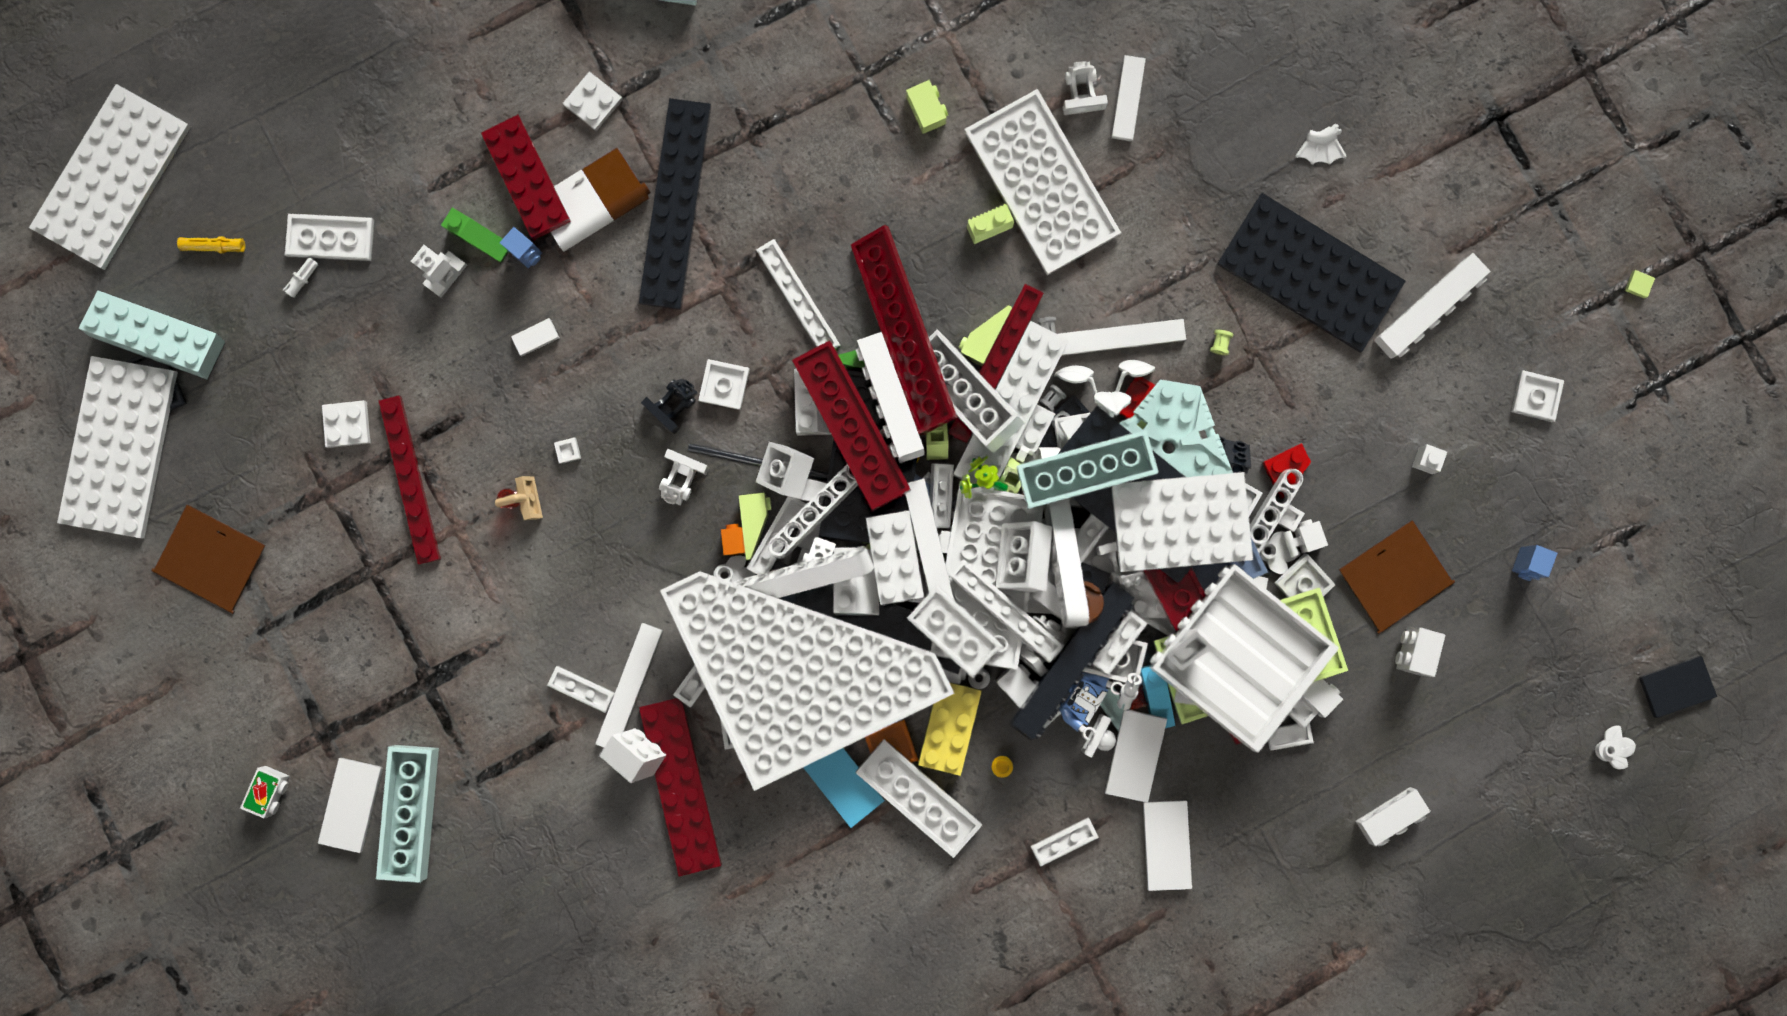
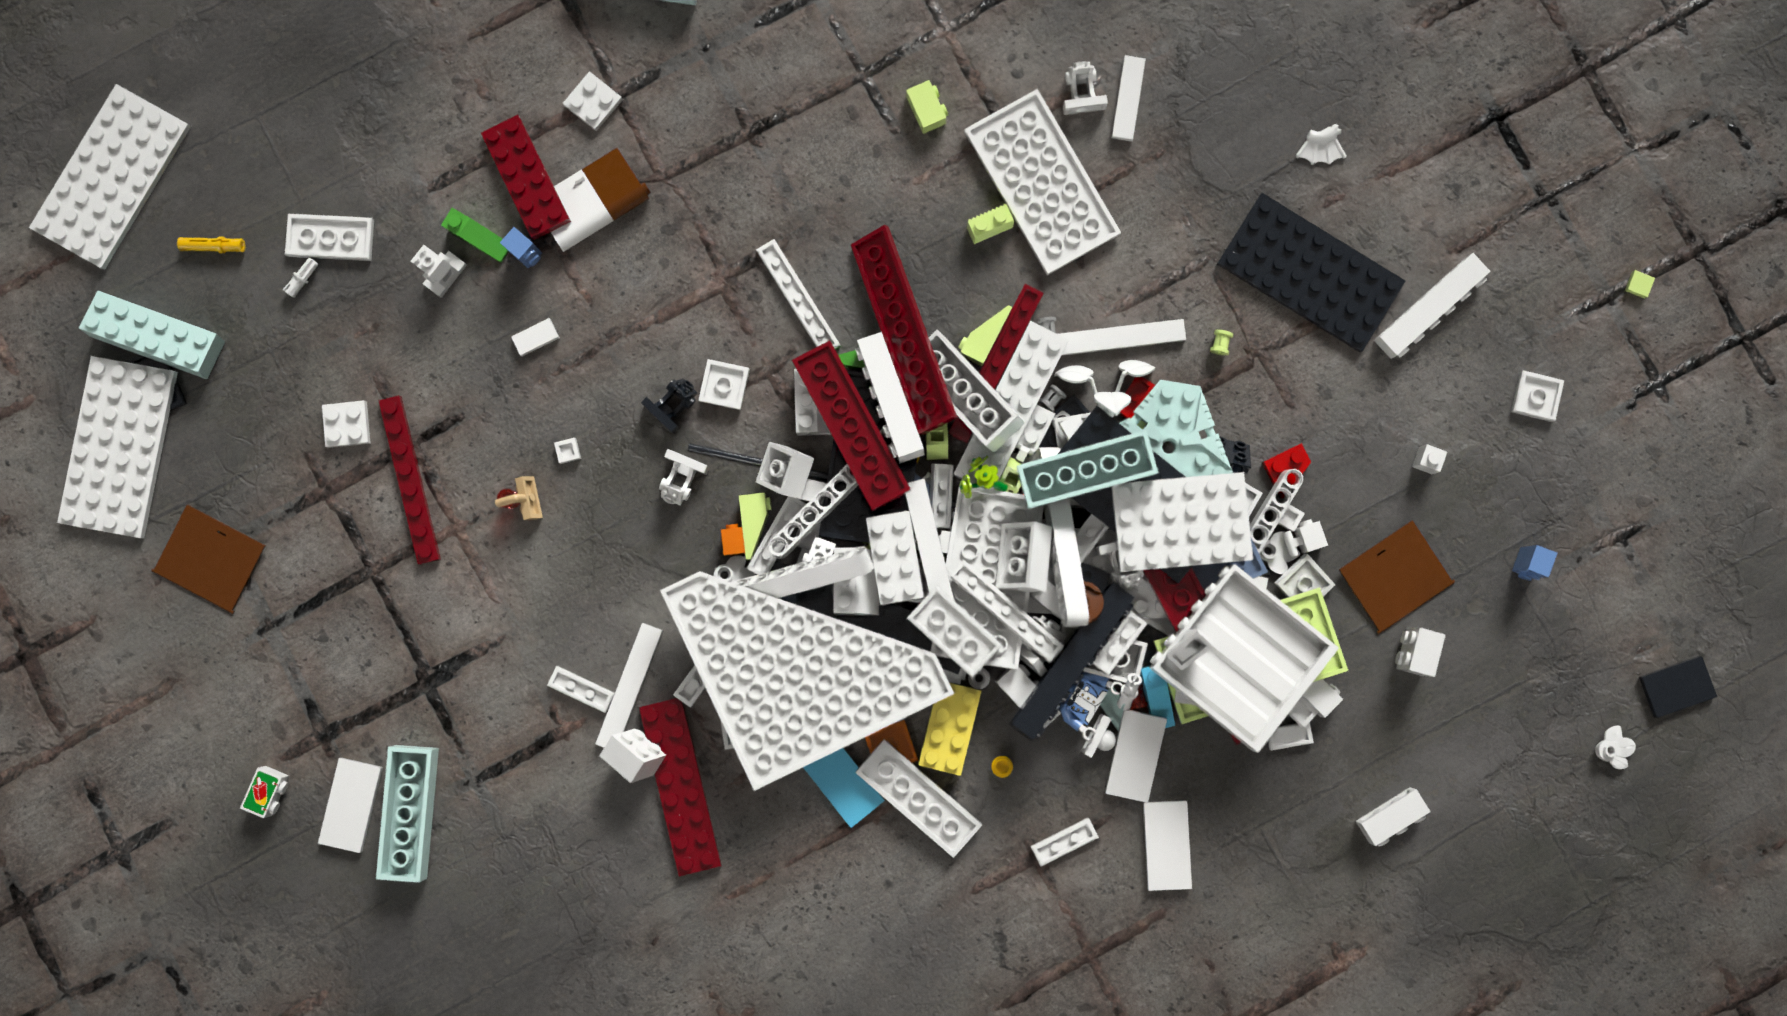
(675, 204): black plate -> none

